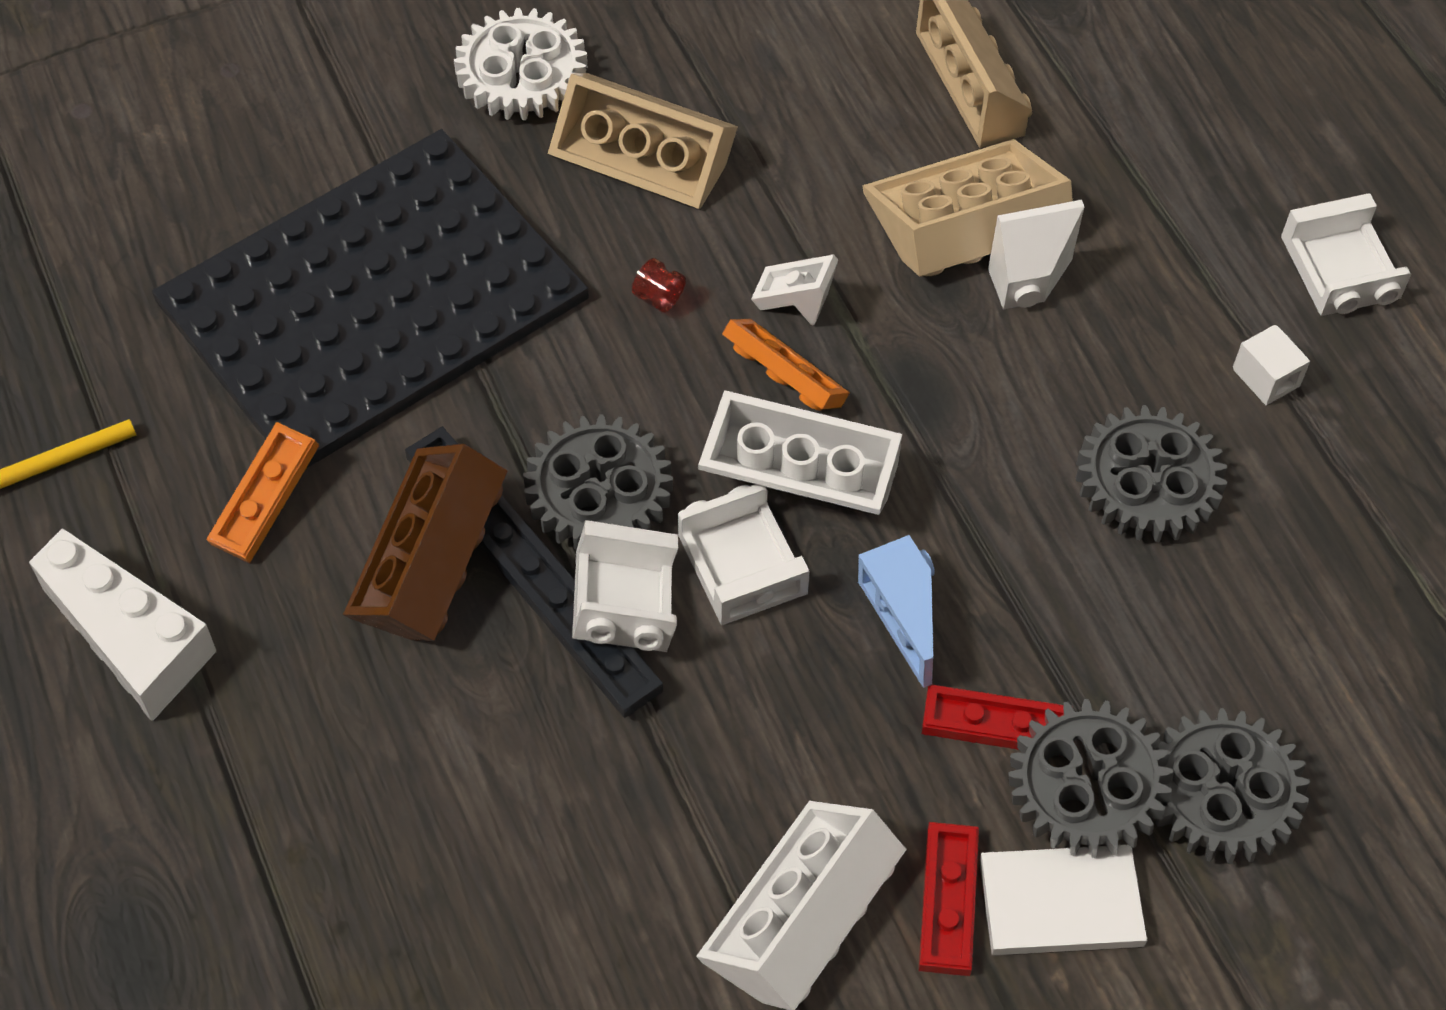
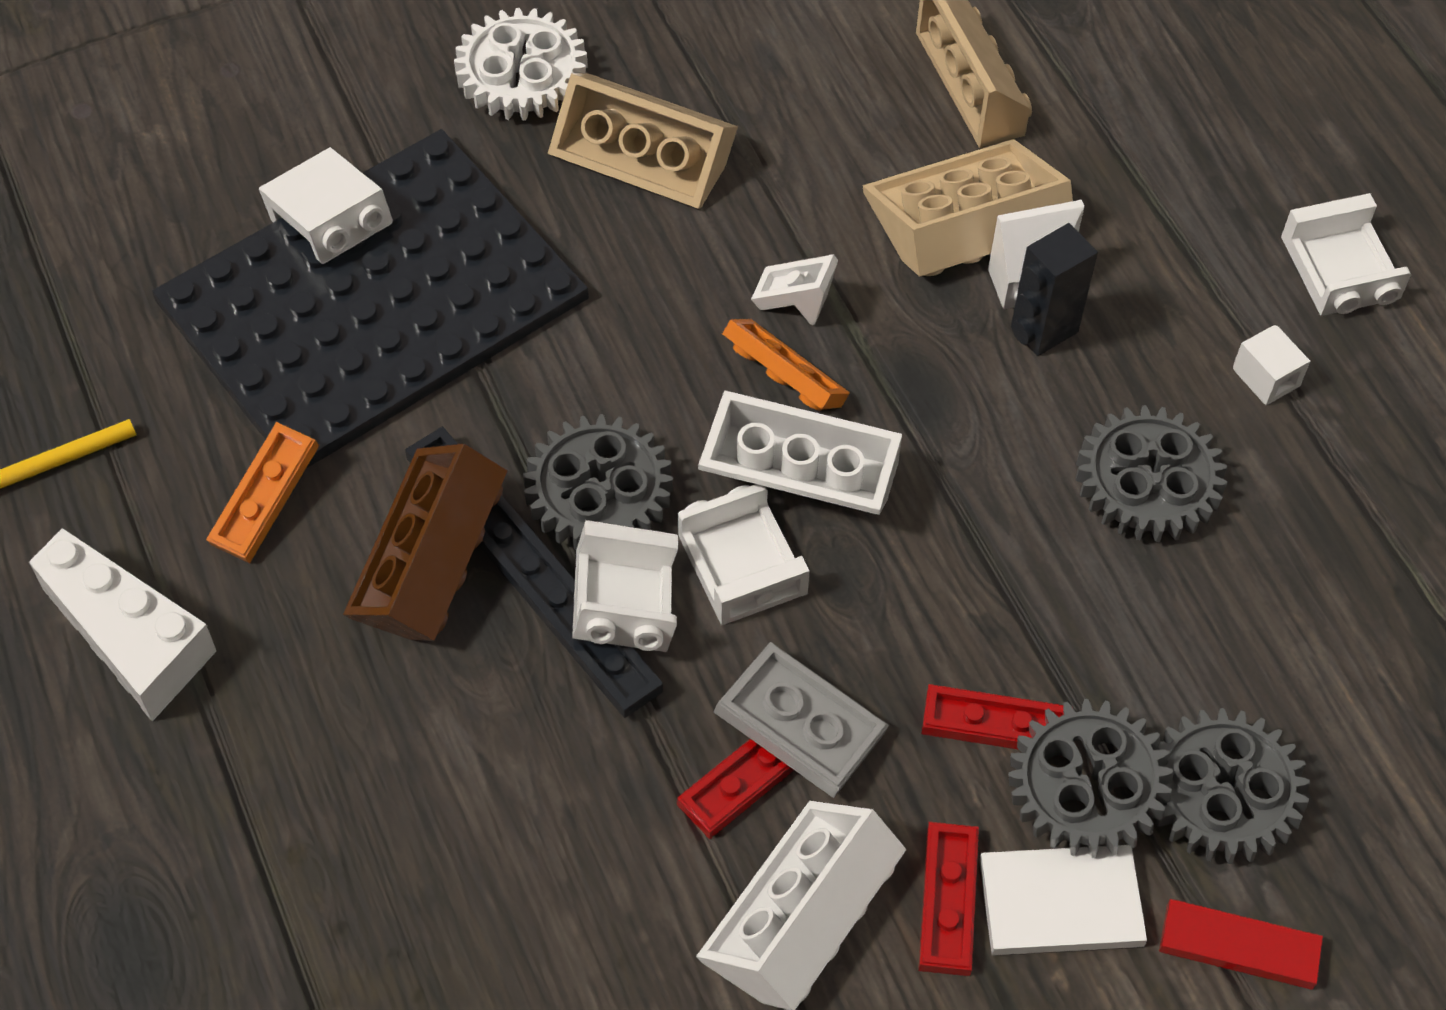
(327, 203): none -> white panel
(658, 285): clear red wheel -> none
(732, 787): none -> red tile
(801, 719): none -> light grey tile
(900, 590): light blue slope -> none
(1053, 289): none -> black brick
(1241, 944): none -> red tile

